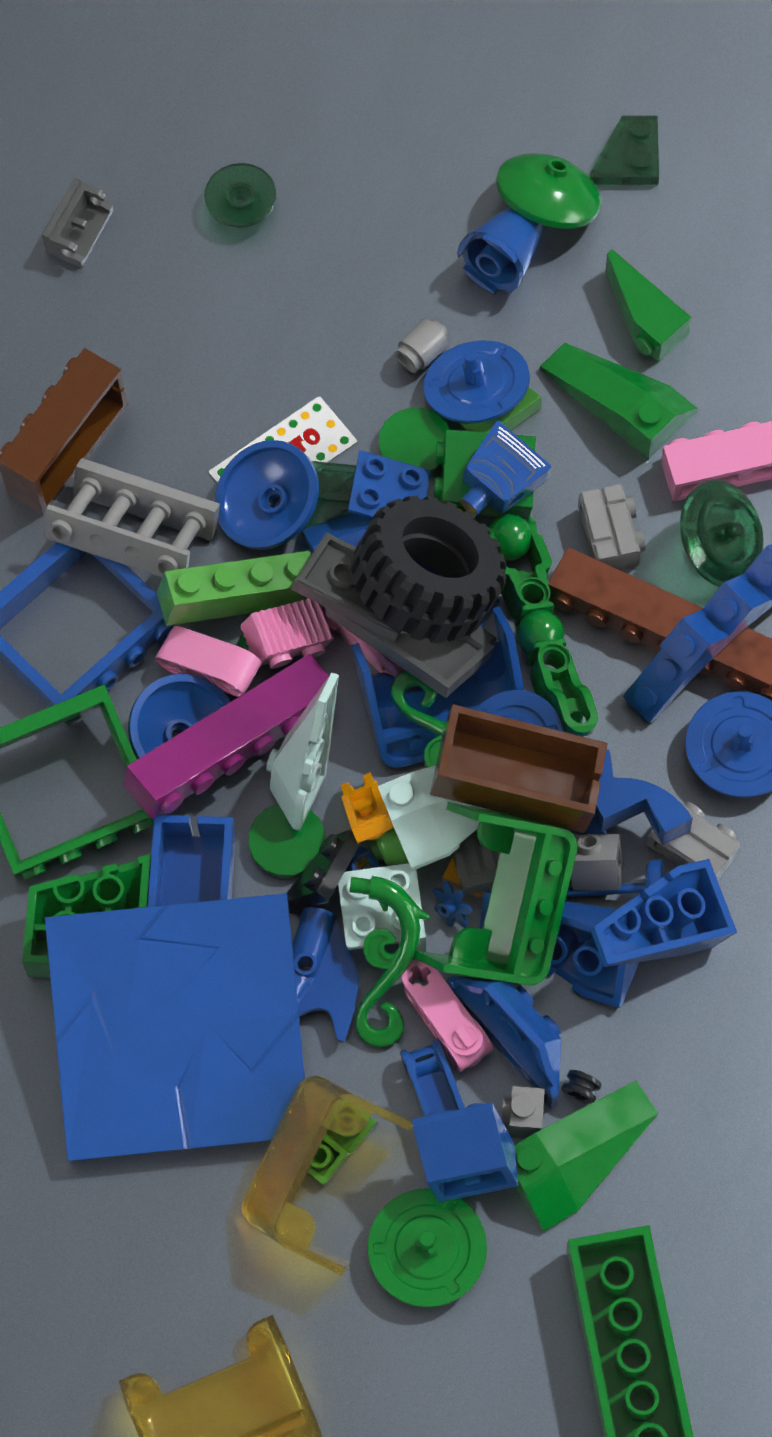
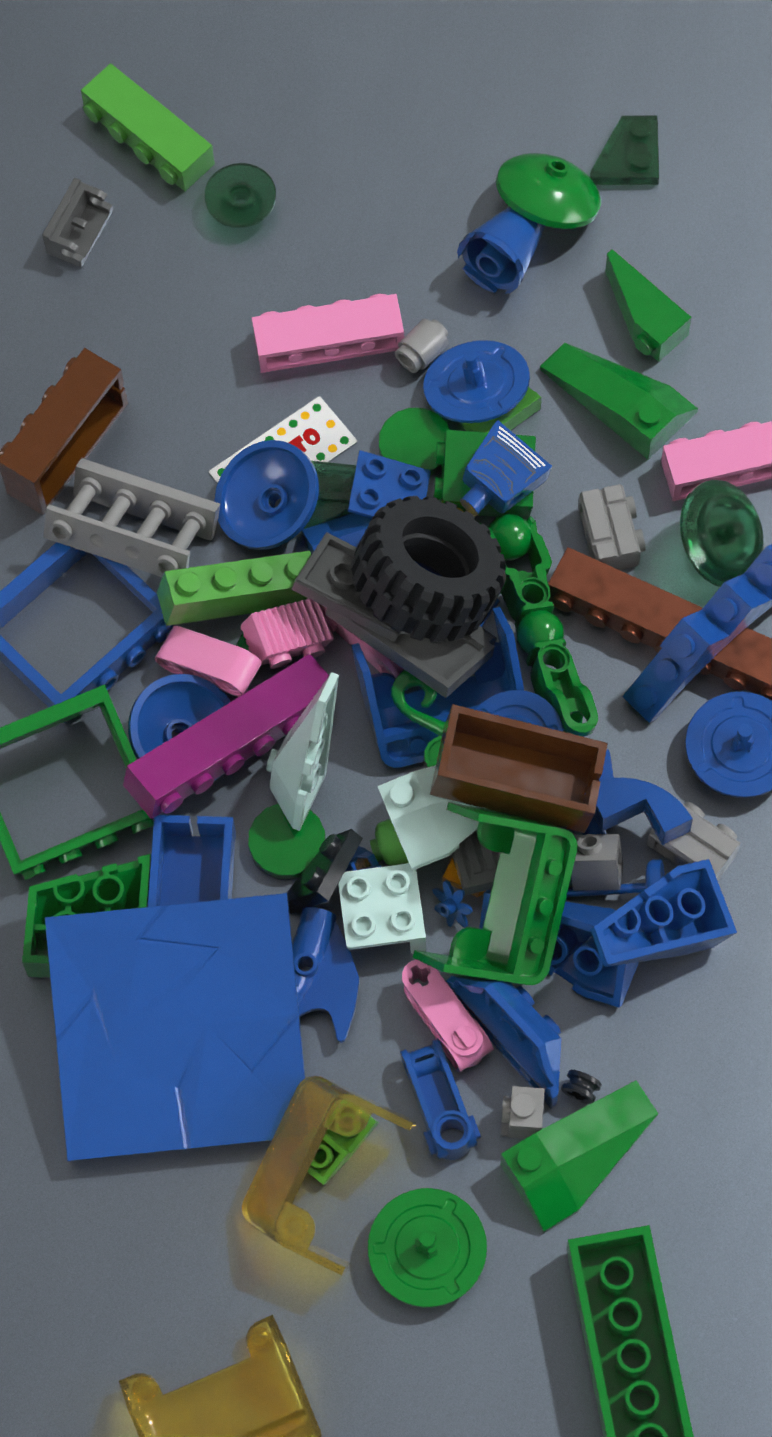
(147, 127): none -> bright green brick
(328, 332): none -> bright pink brick
(366, 810): light orange hinge -> none
(395, 963): green plant -> none
(466, 1152): blue slope -> none

